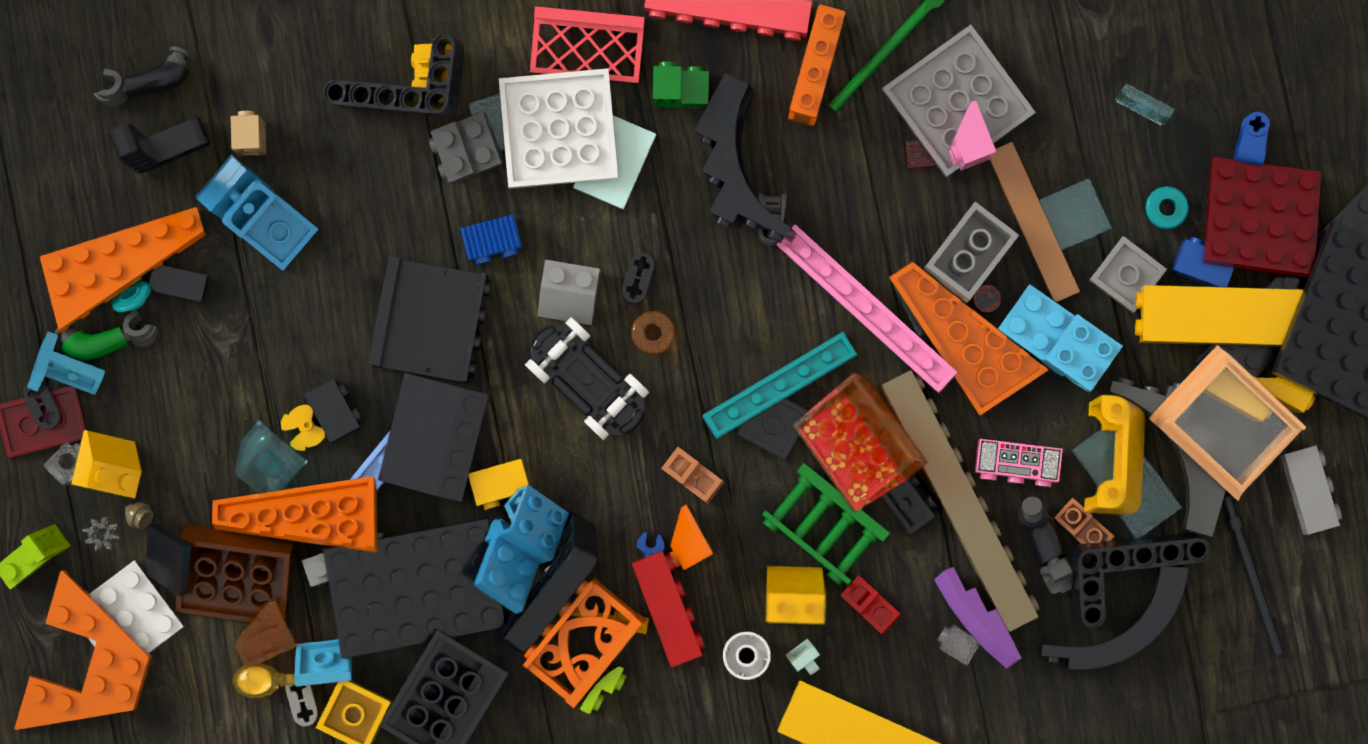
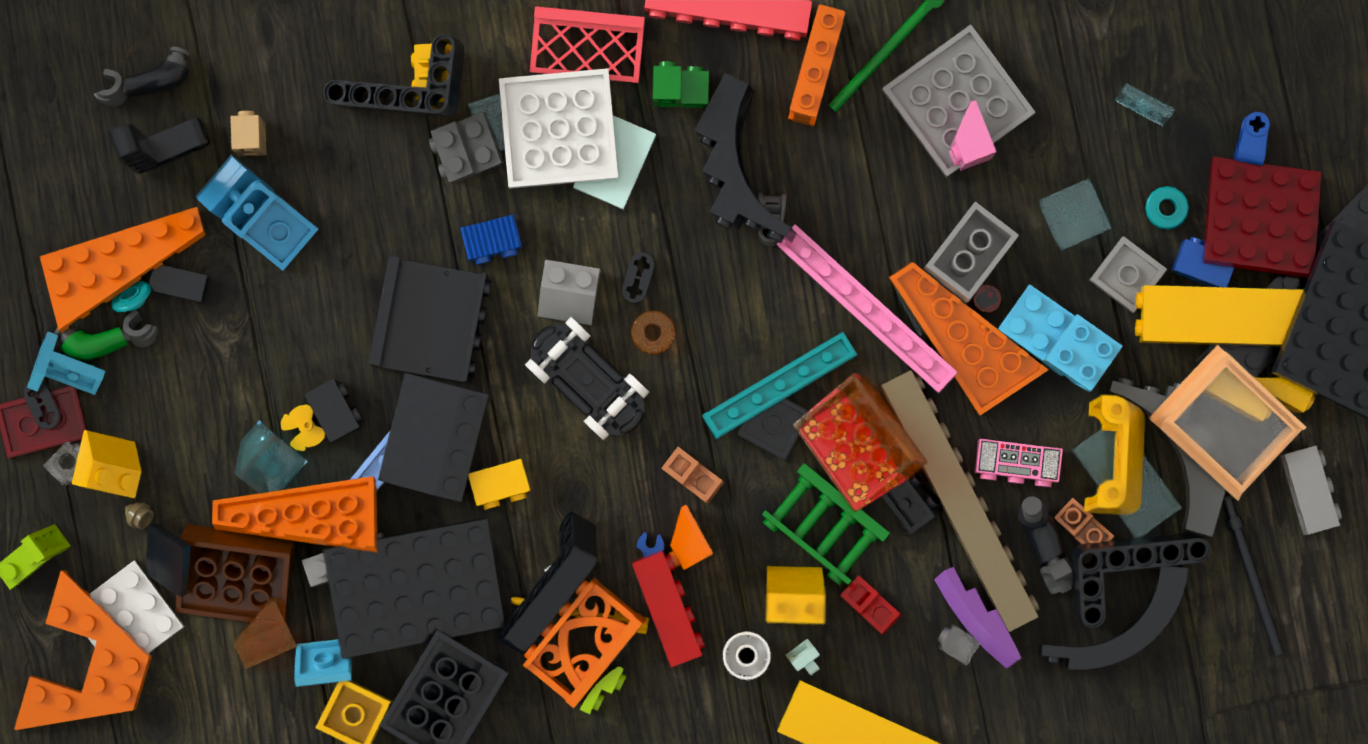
(93, 531): clear gear -> none
(260, 680): clear yellow piece -> none
(296, 707): light grey beam -> none
(520, 547): dark azure piece -> none
(917, 156): clear red tile -> none
(1033, 223): medium nougat tile -> none

